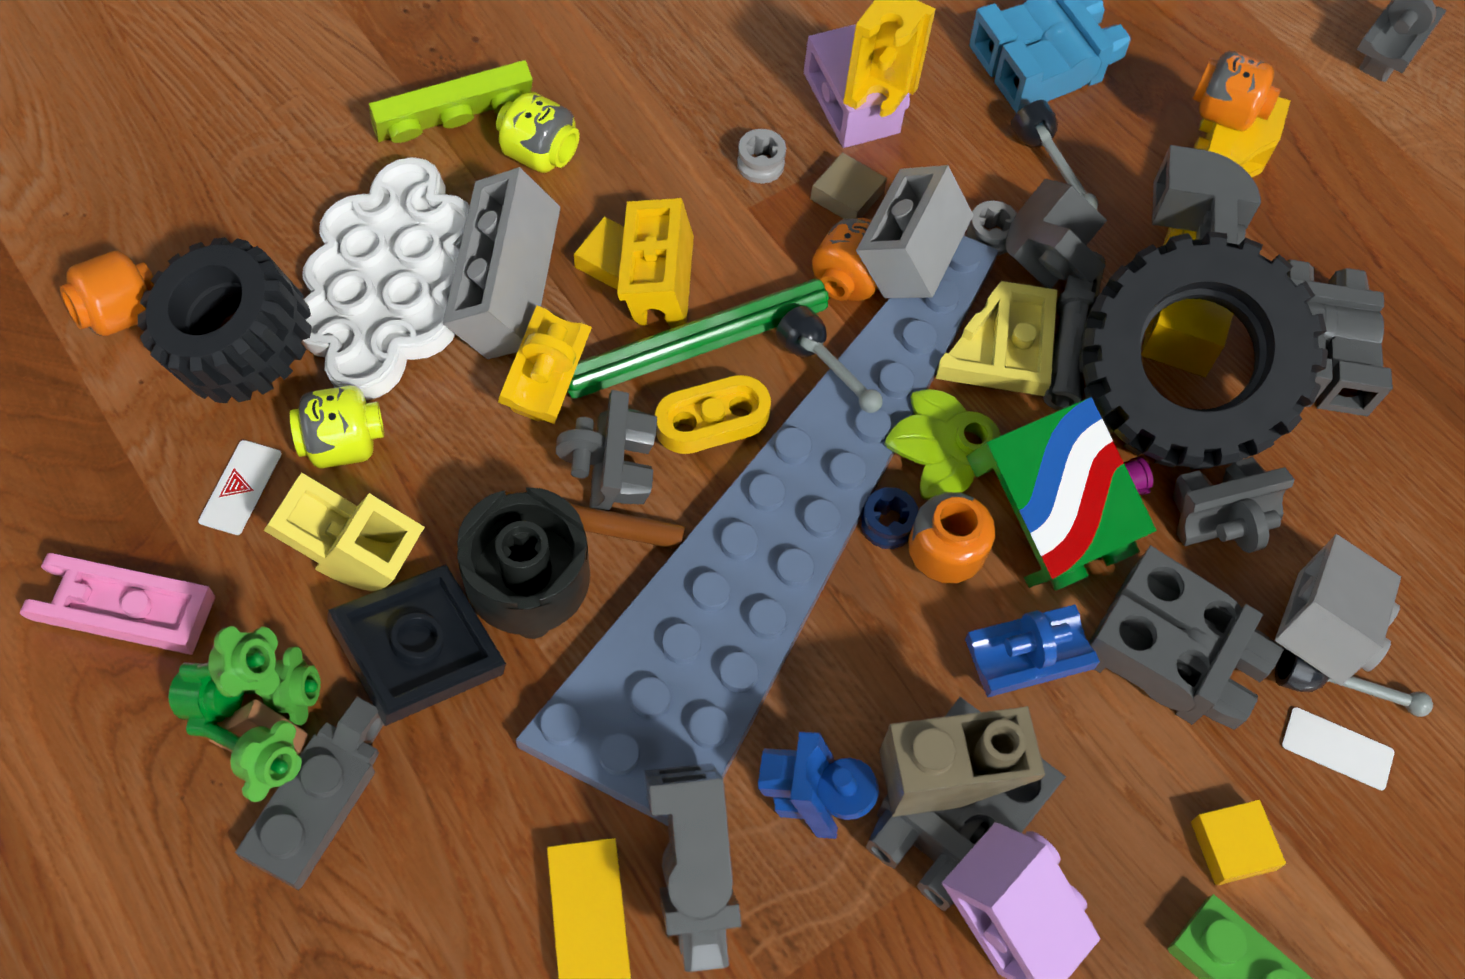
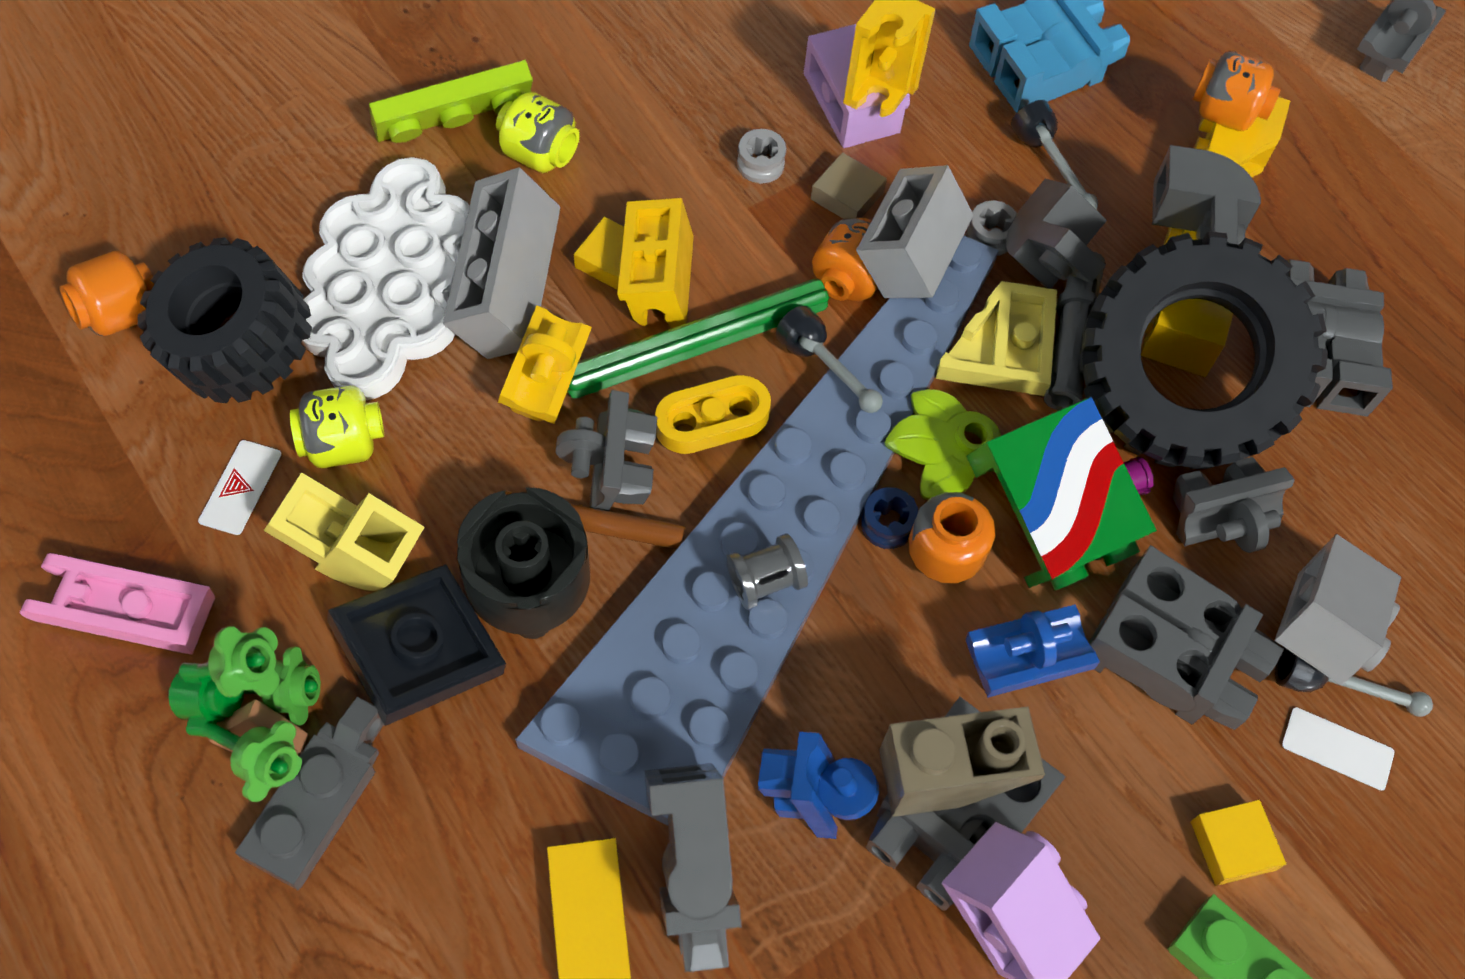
(767, 571): none -> dark grey bush

